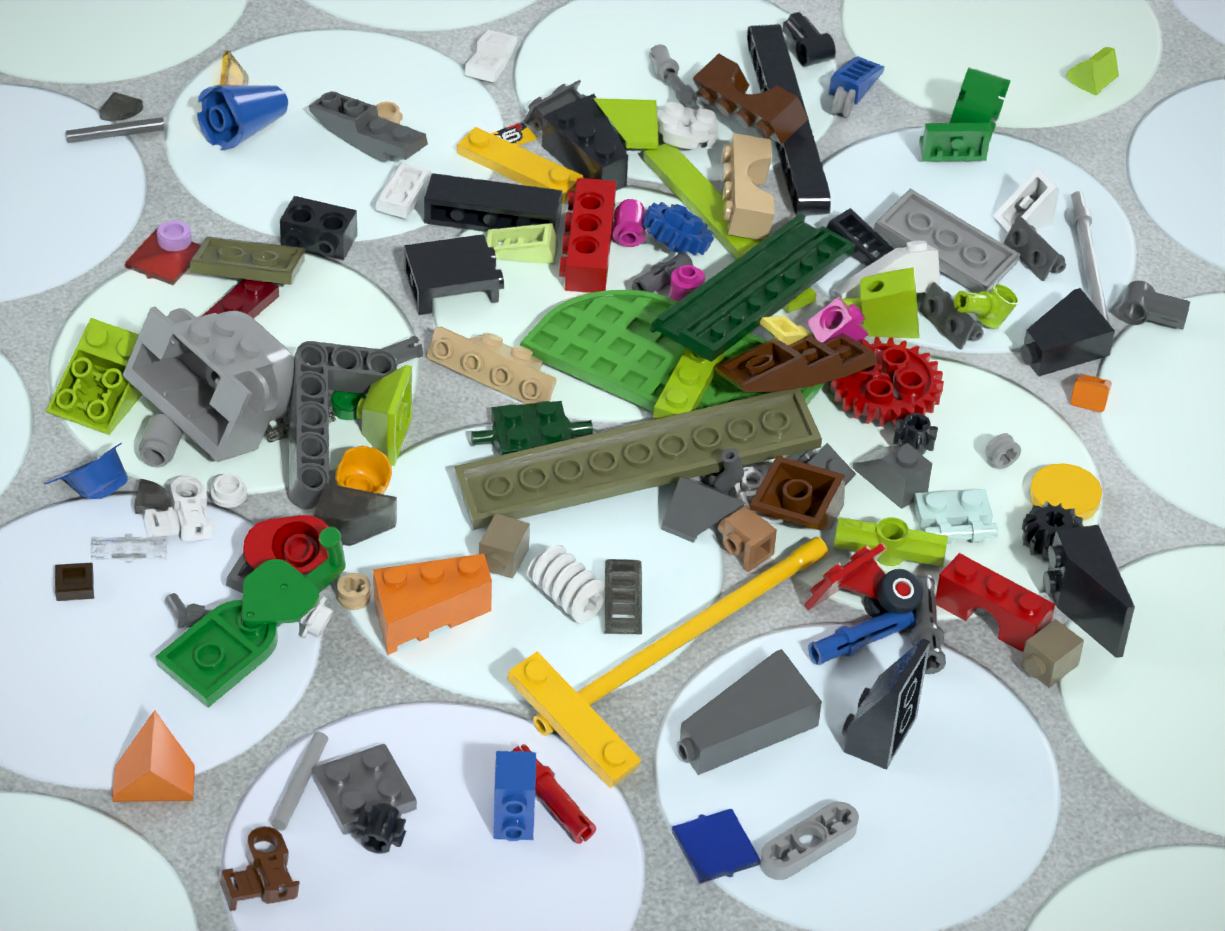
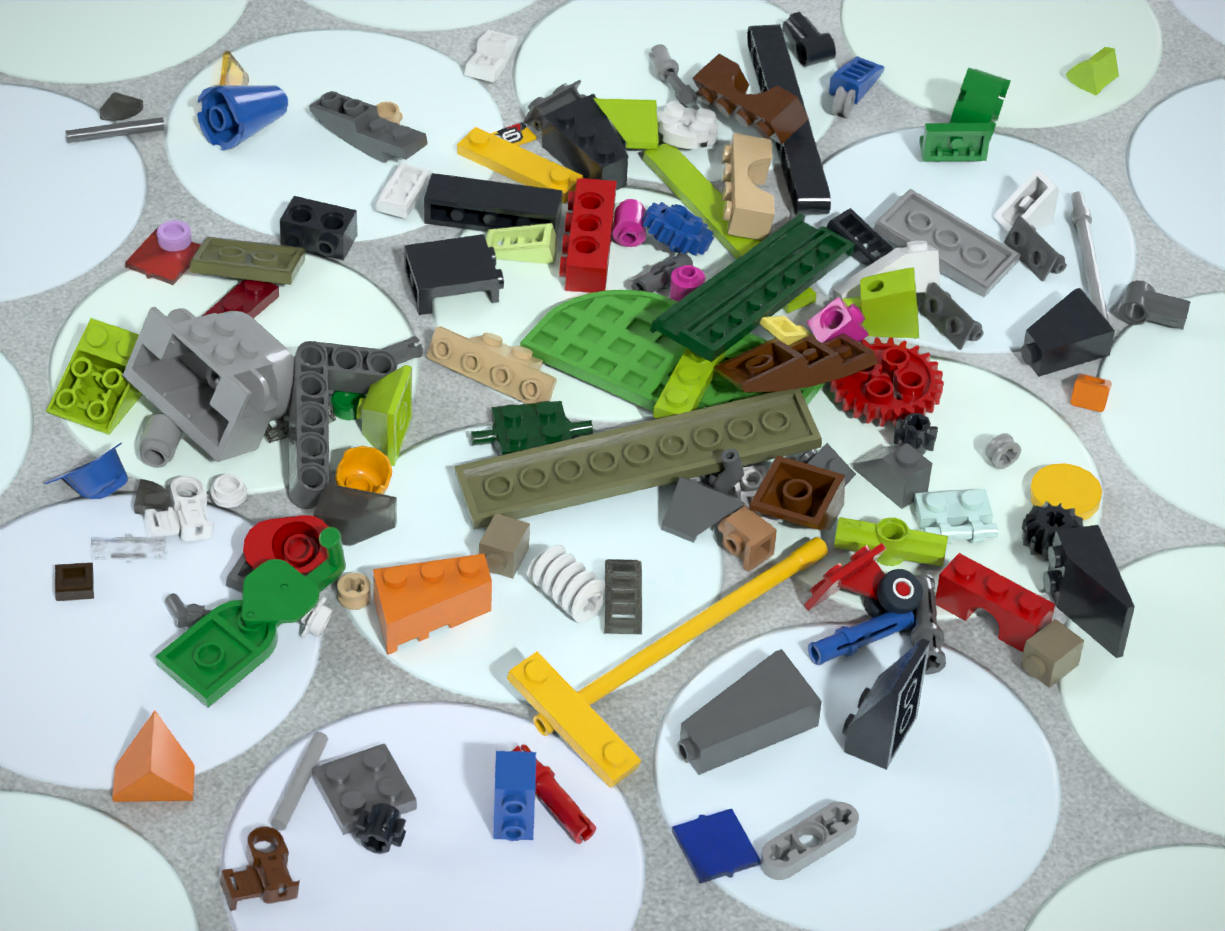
(989, 306): lime pin -> none

